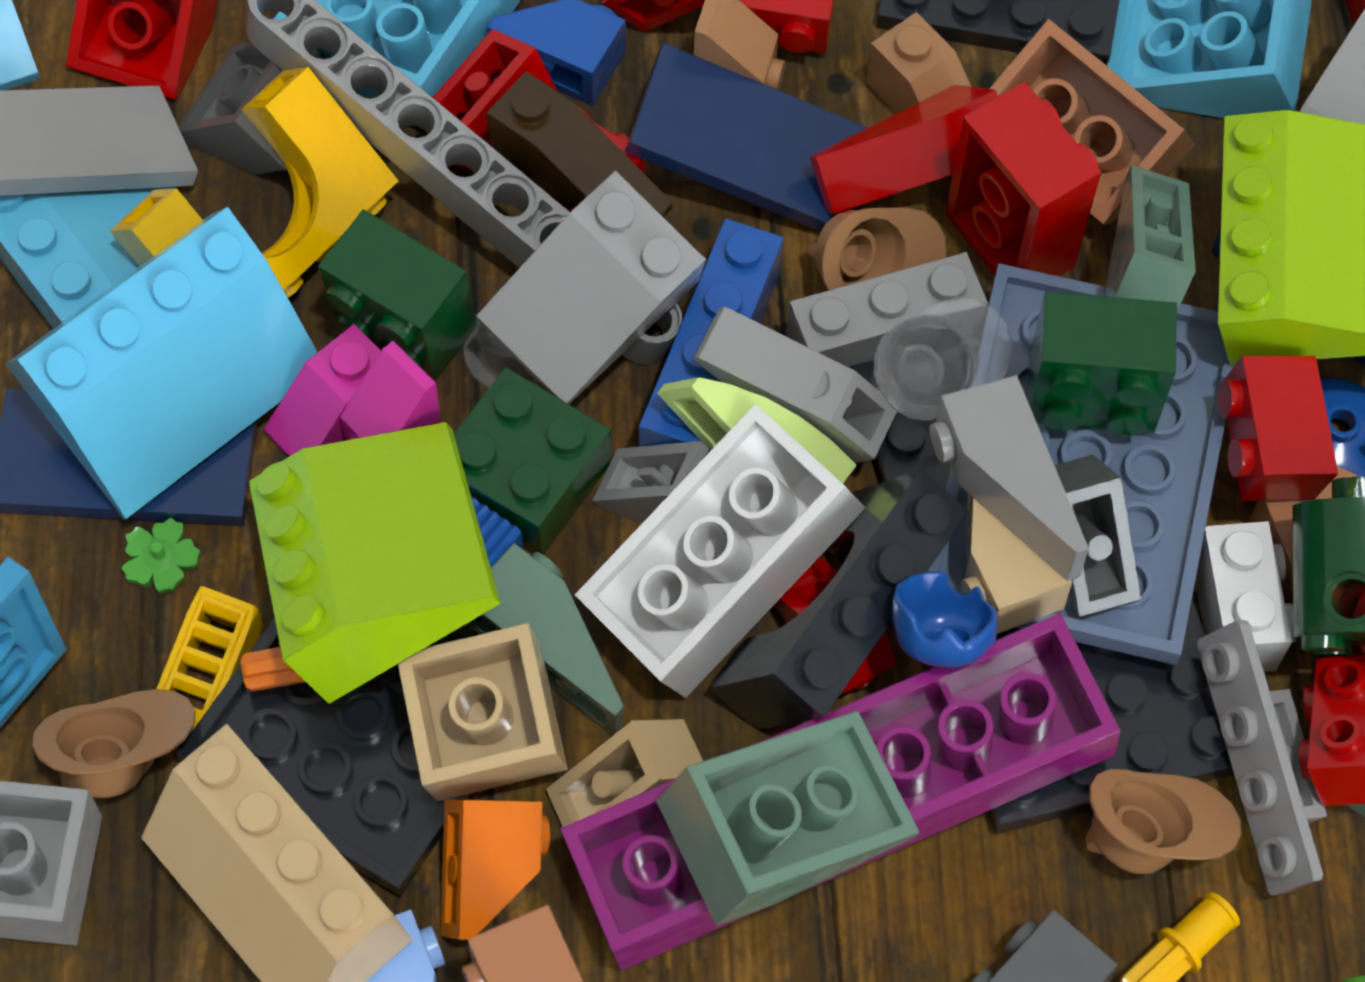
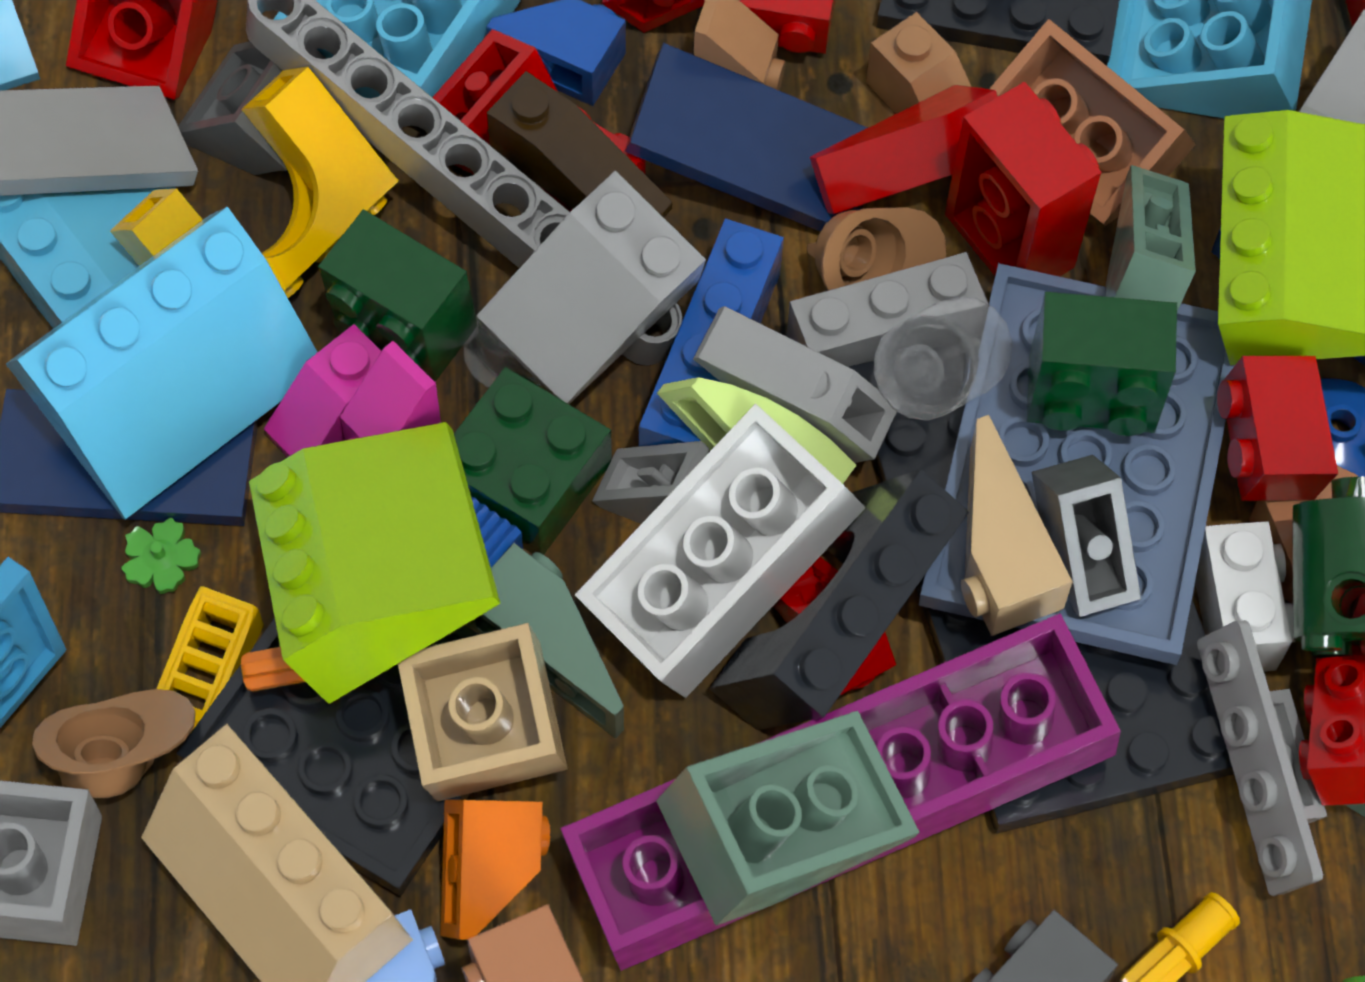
(624, 766): tan slope -> none
(941, 624): blue hair -> none
(1008, 469): light grey slope -> none
(1156, 818): medium nougat piece -> none

